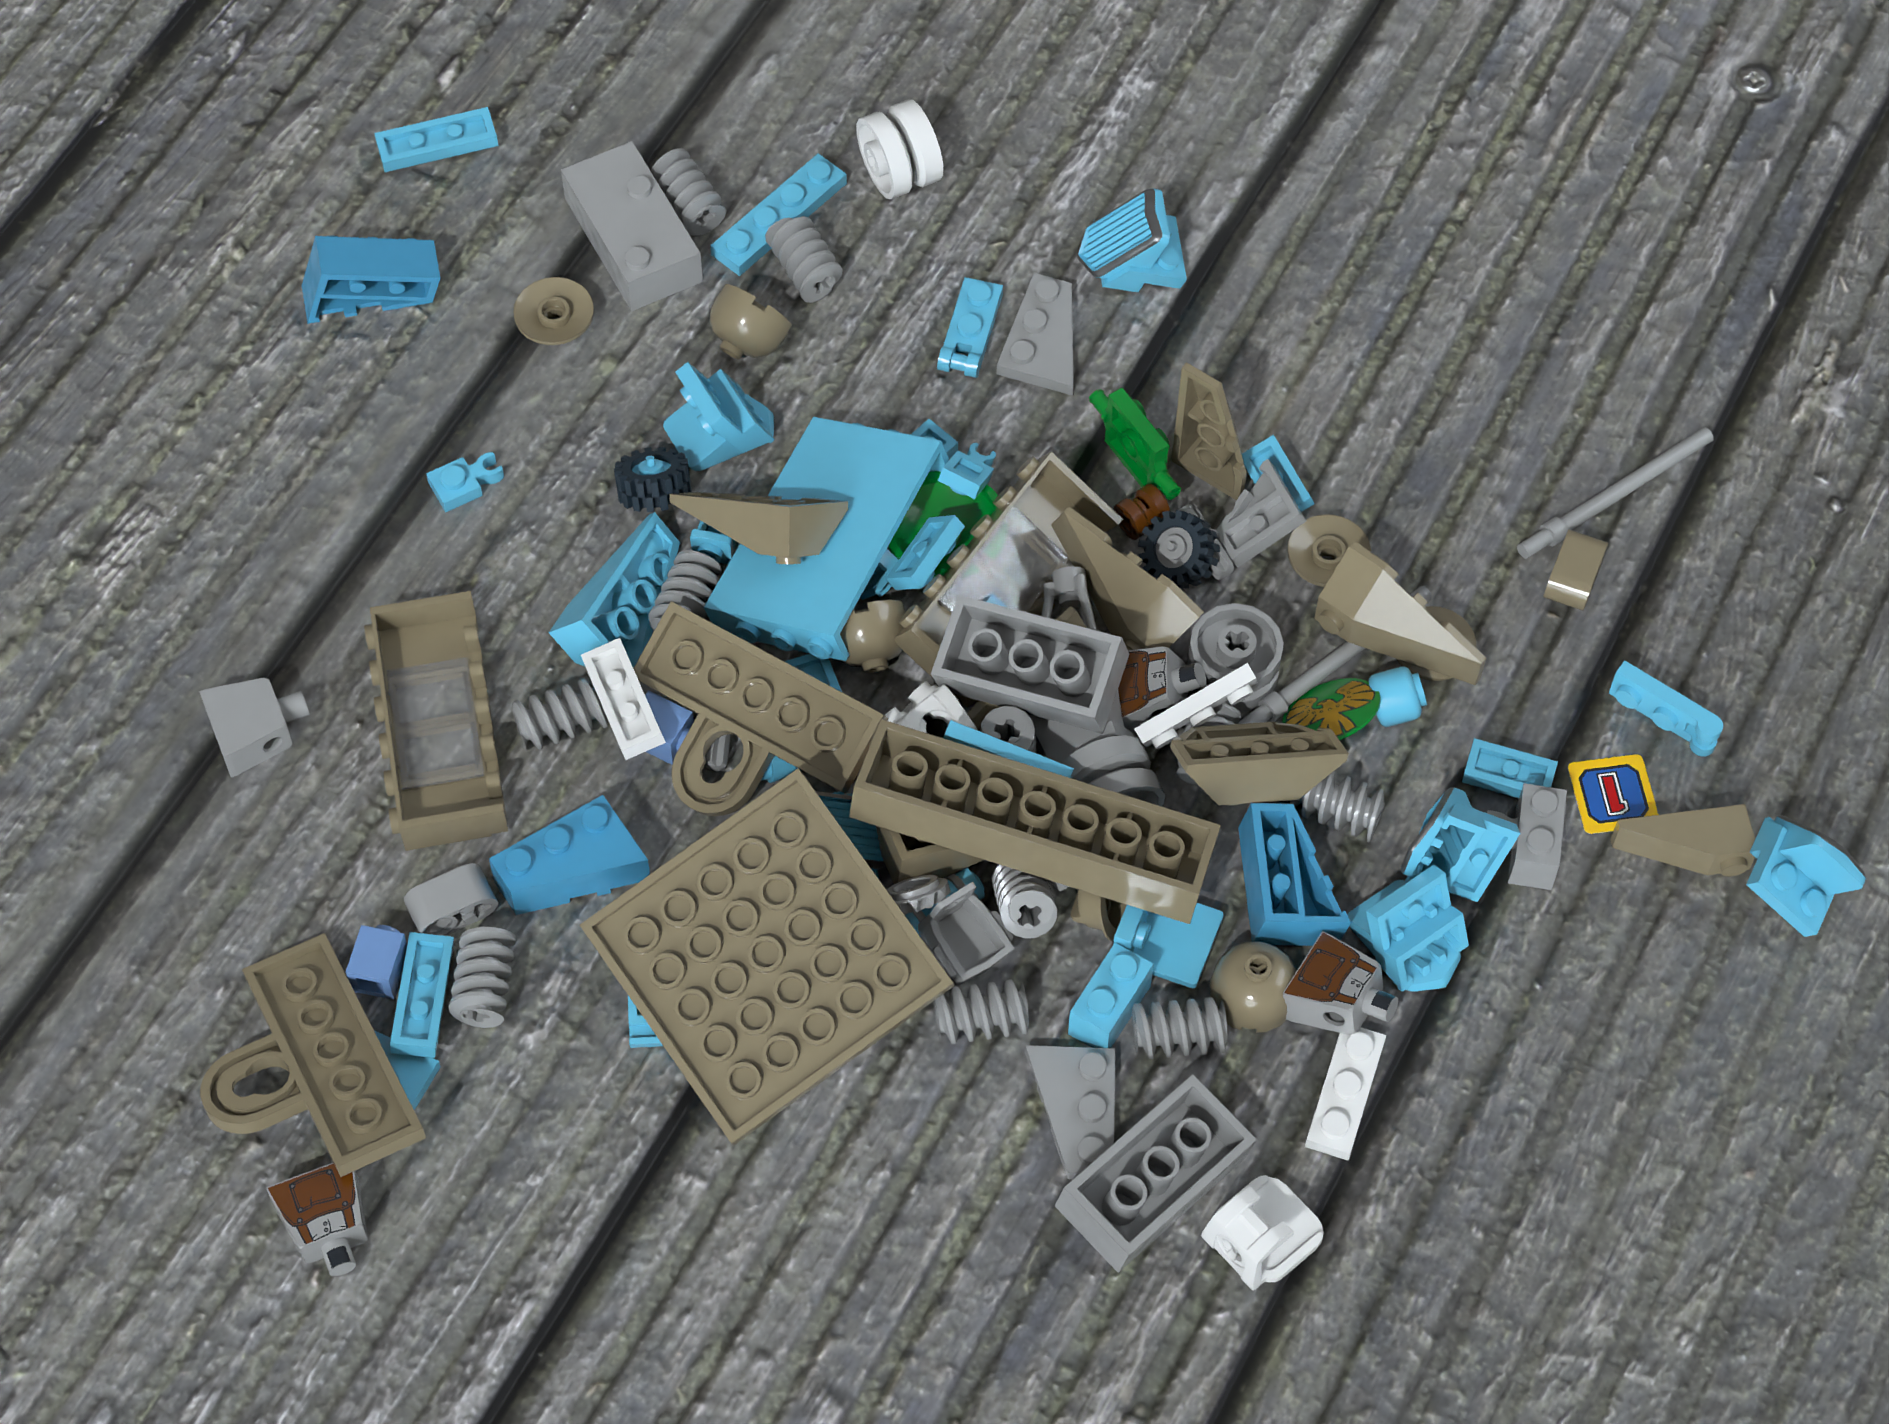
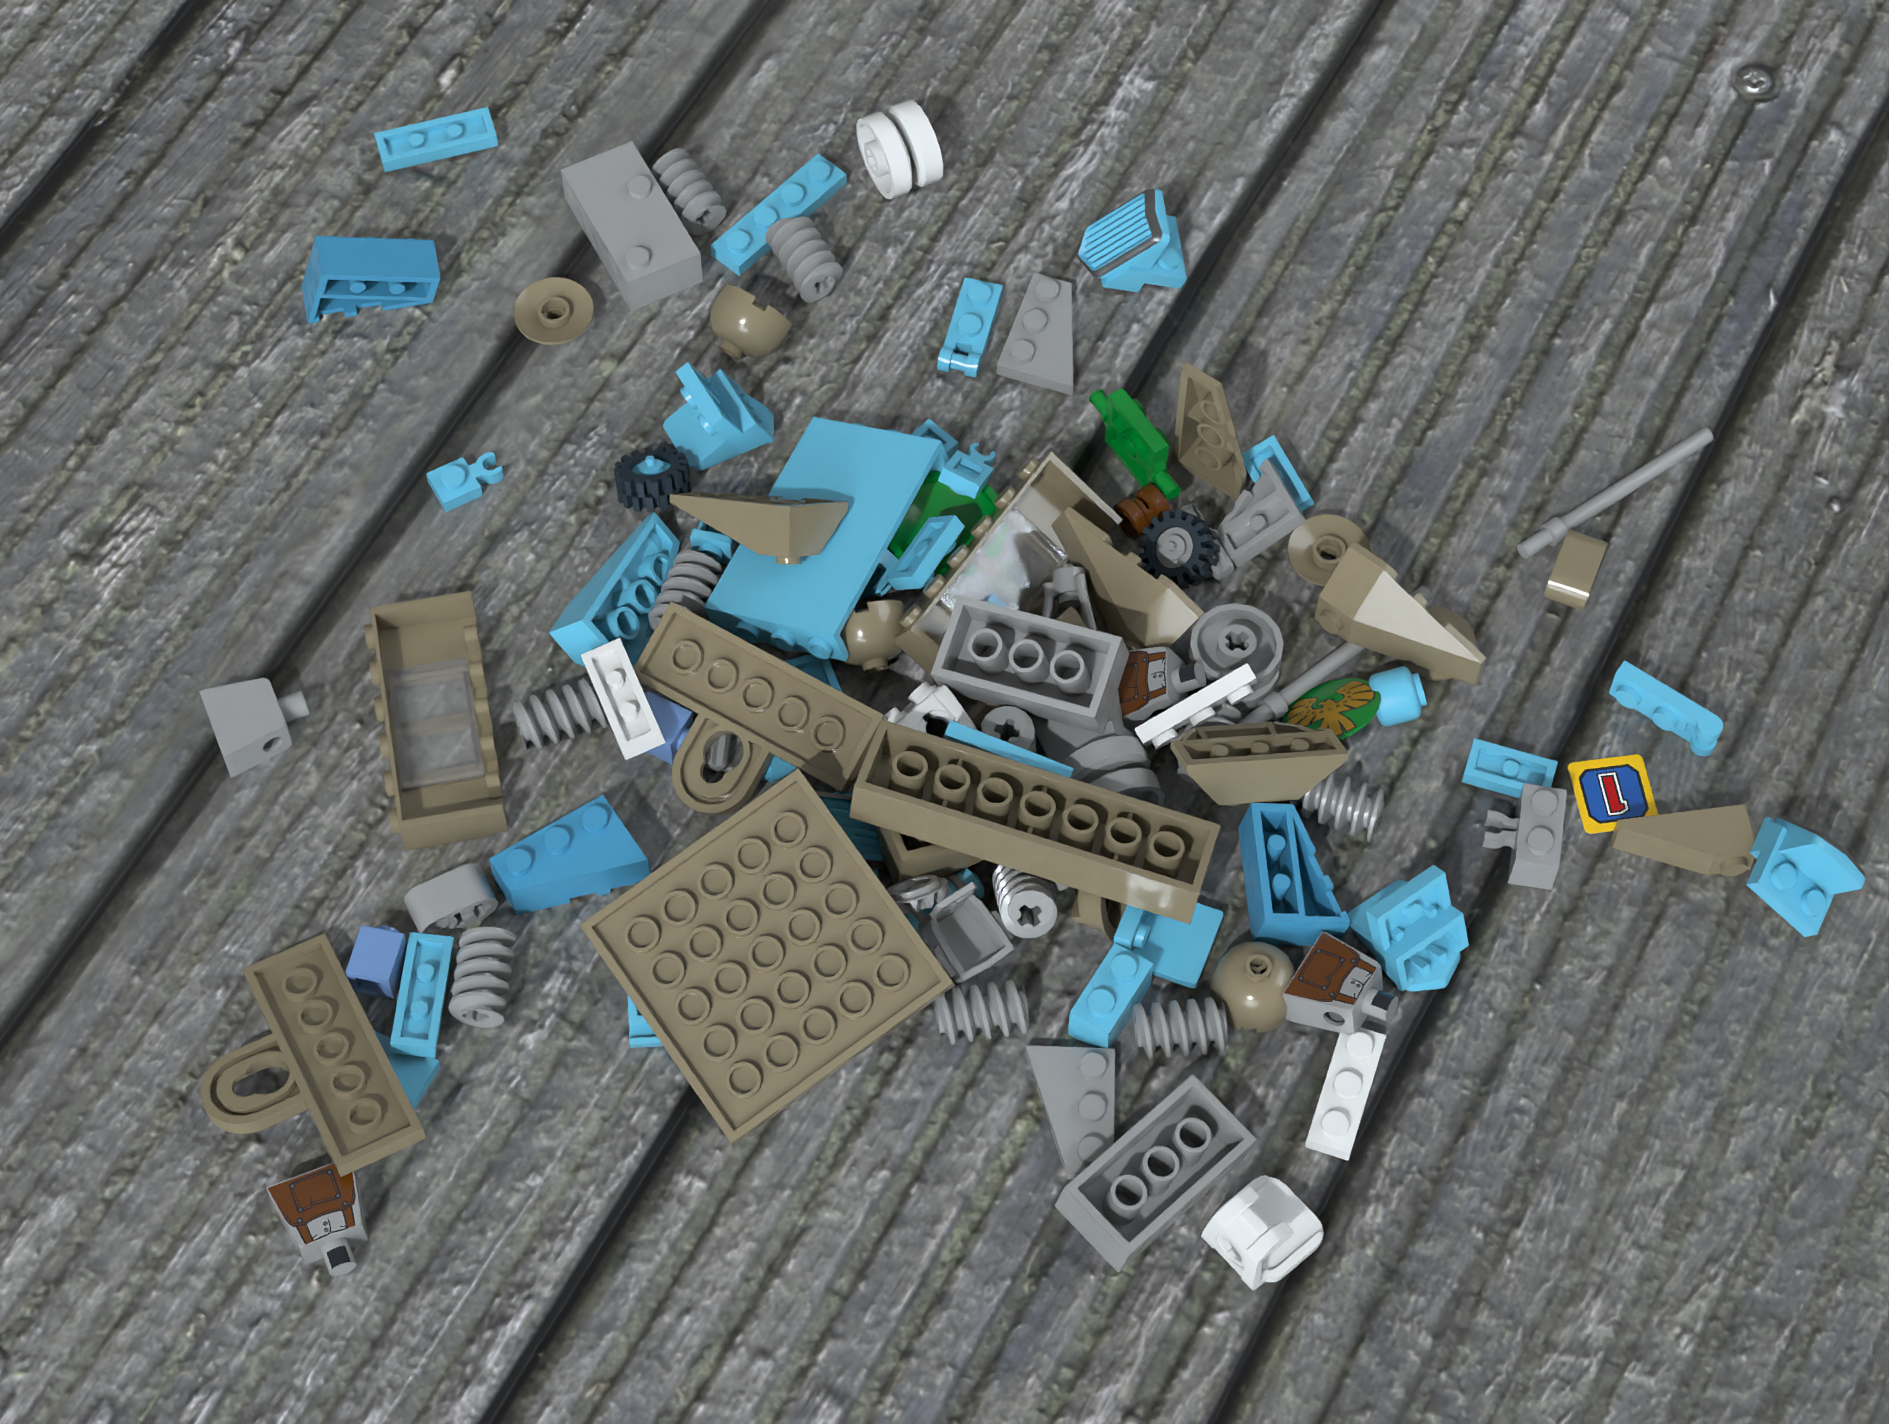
(1460, 843): medium azure piece -> none

